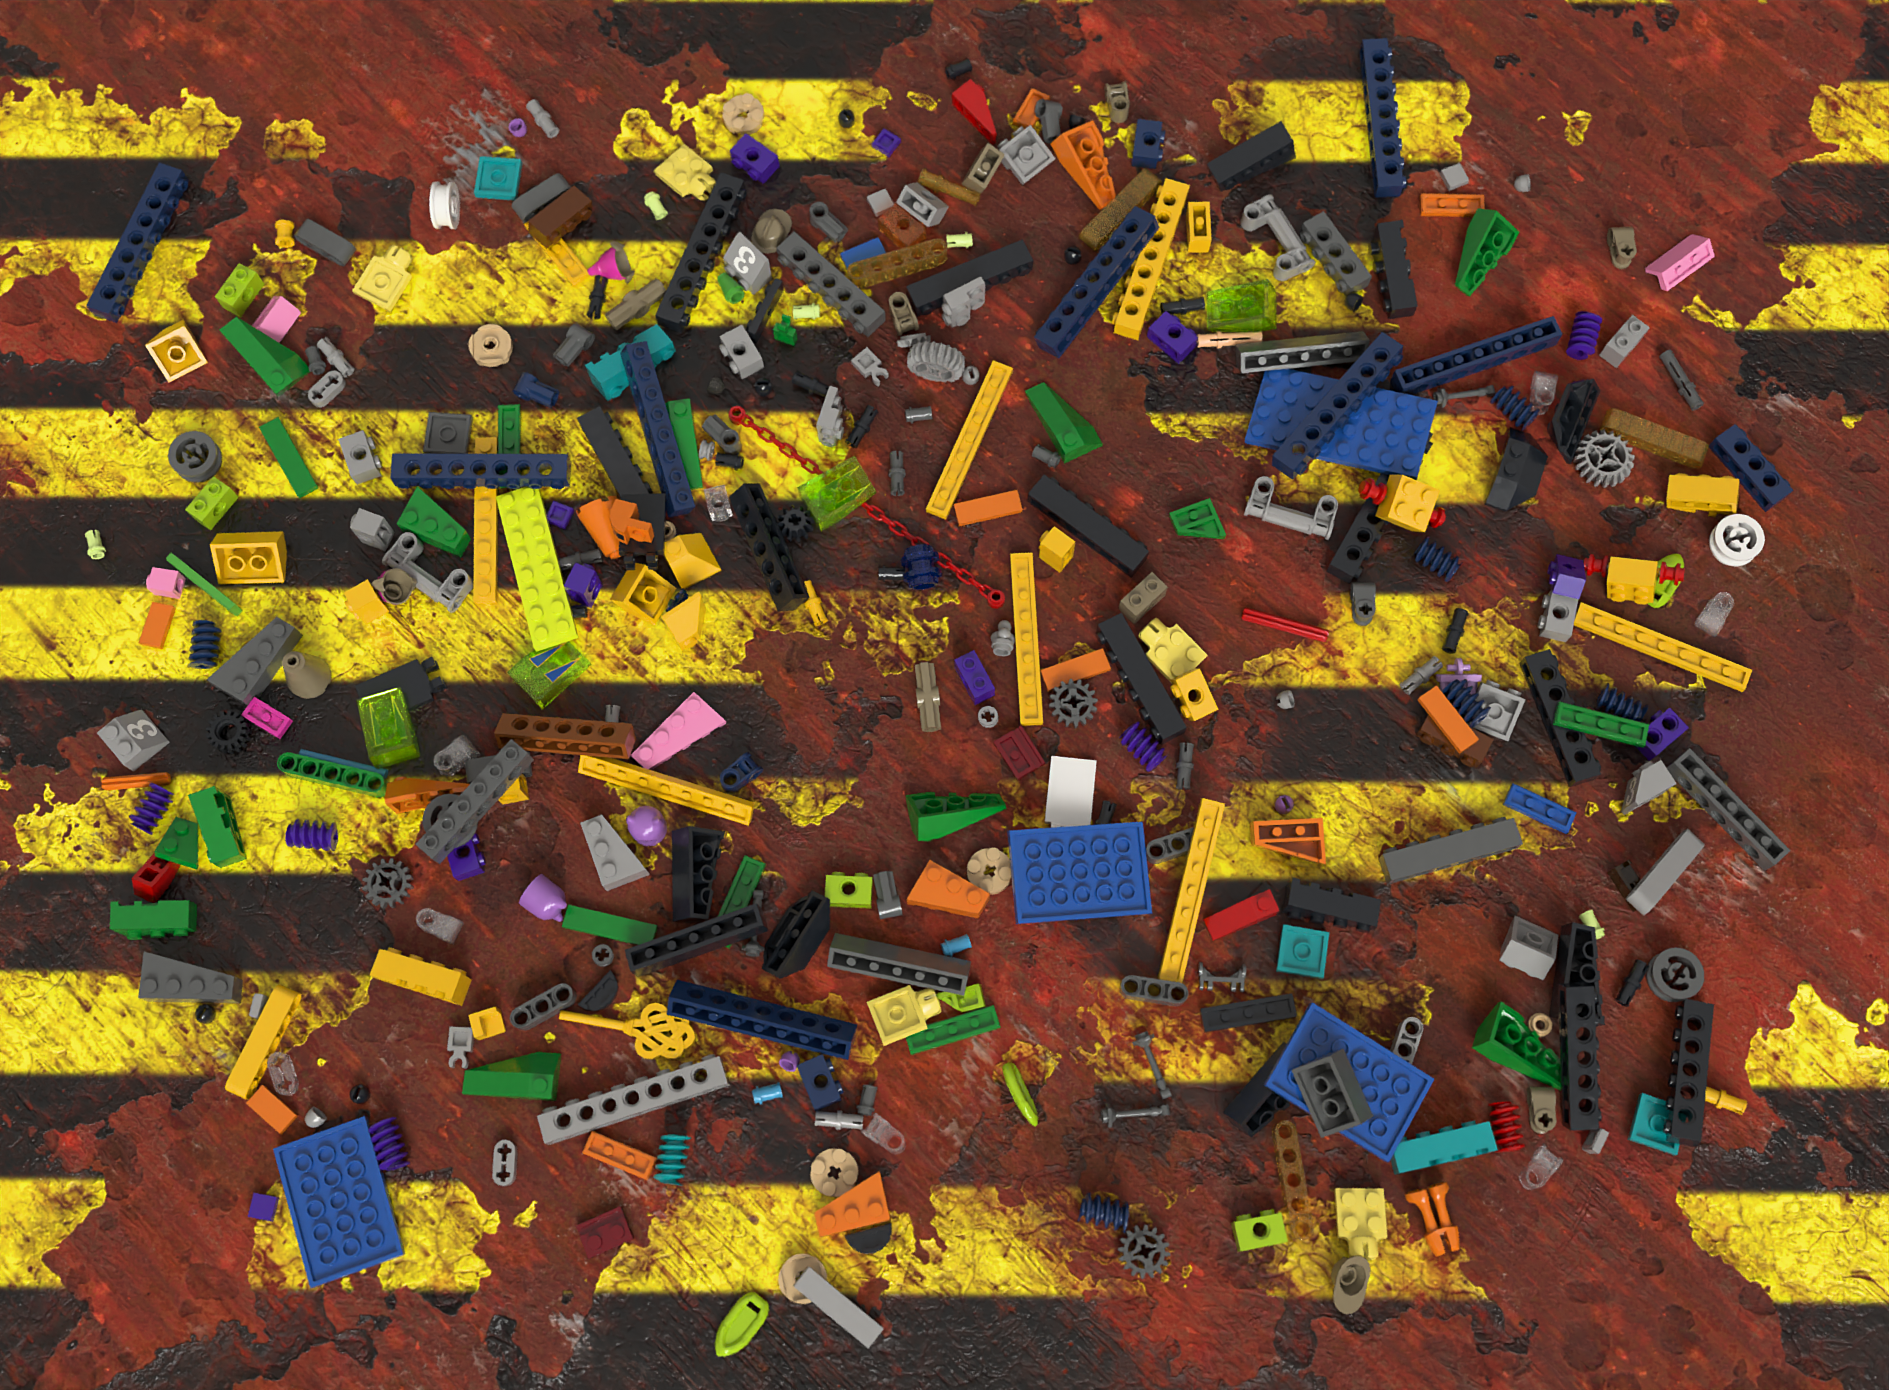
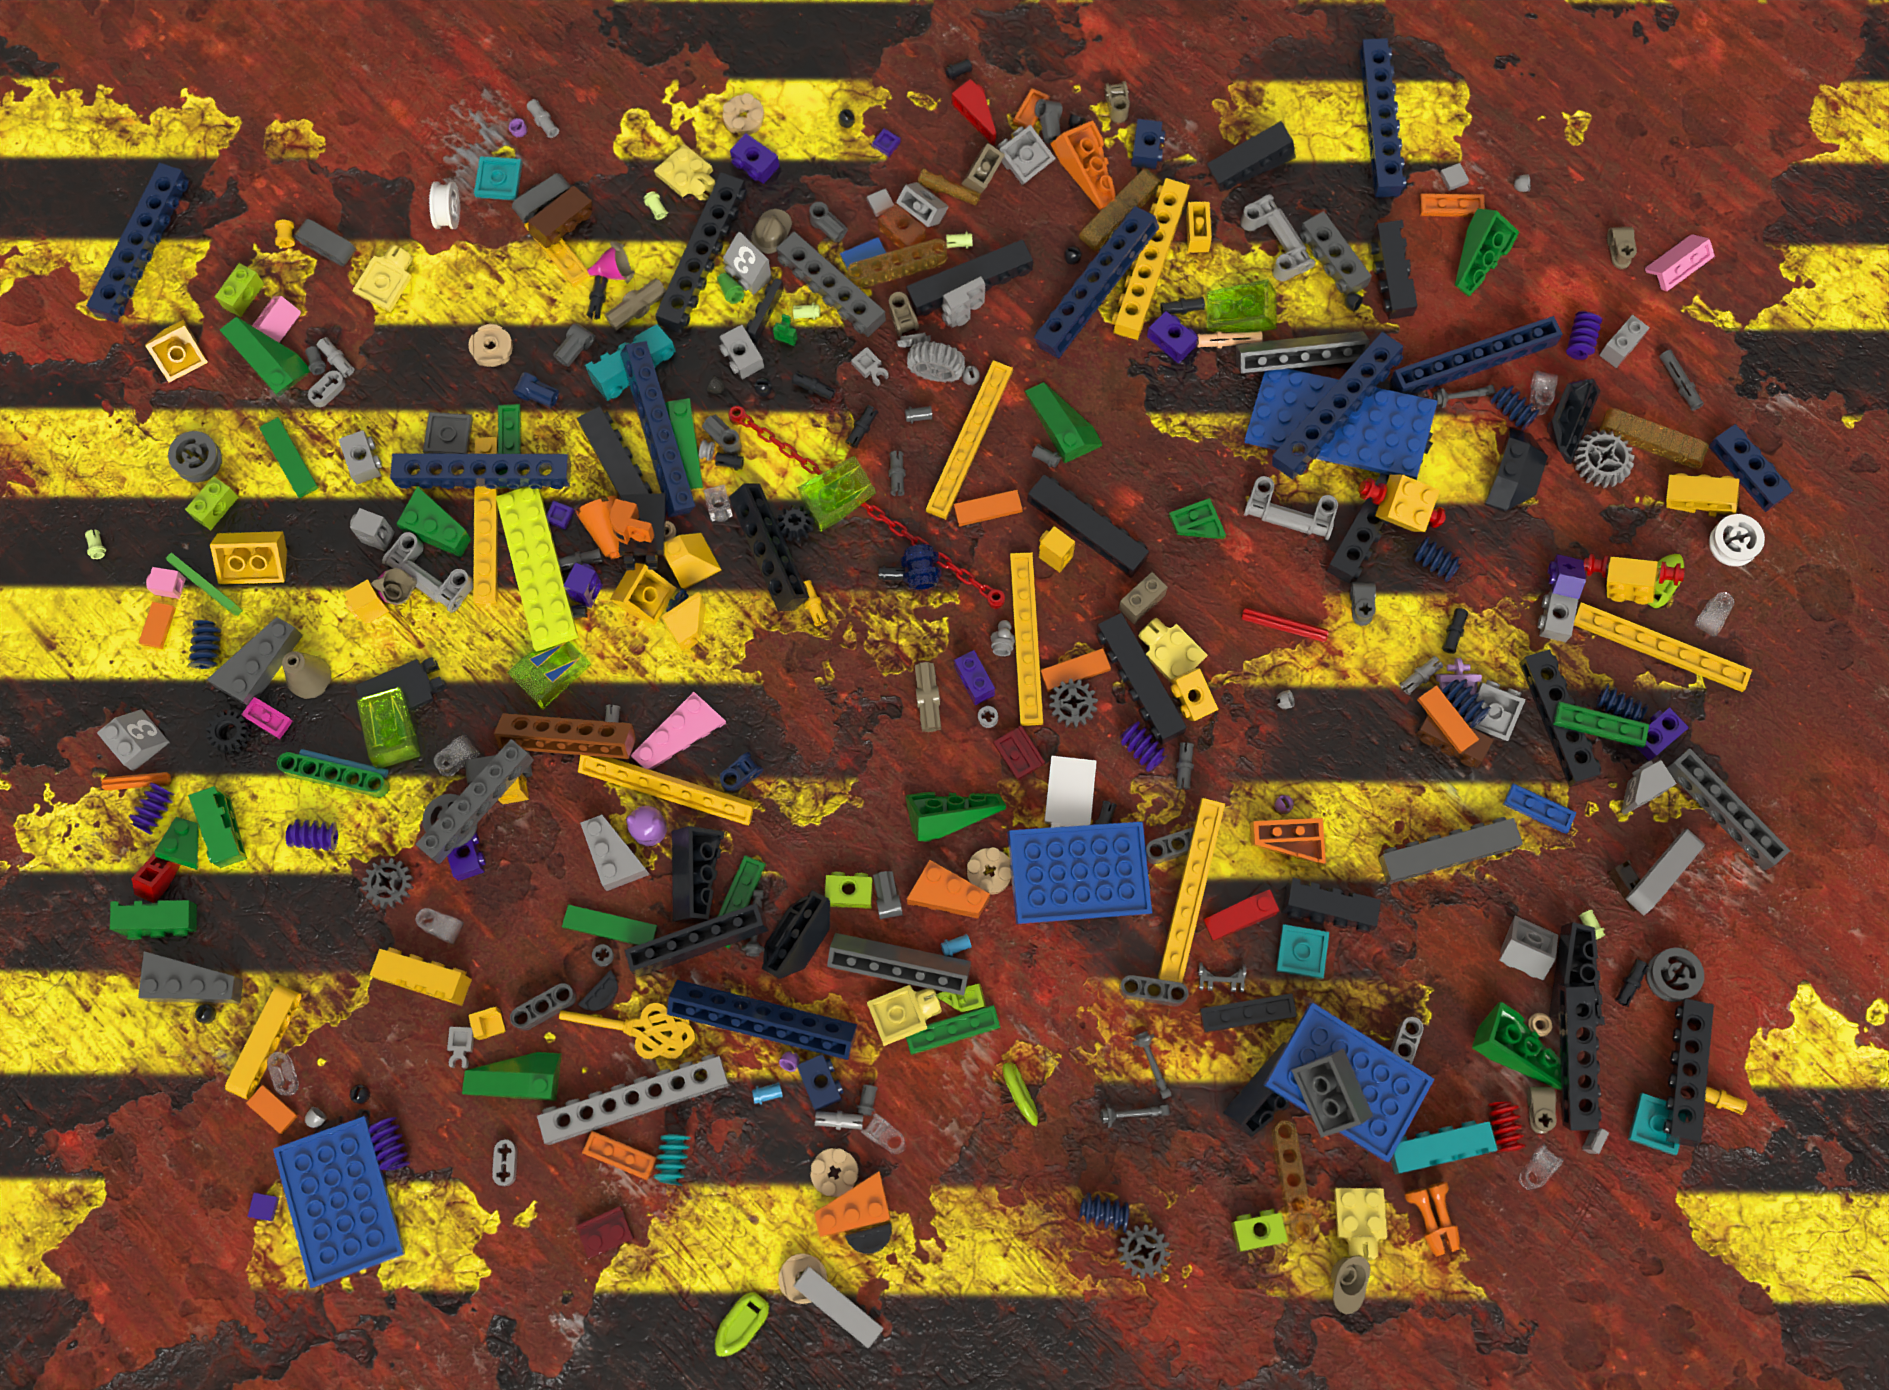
(258, 1004): light grey tile -> none
(414, 794): orange wedge -> none
(544, 899): medium lavender piece -> none
(830, 421): light grey plate -> none

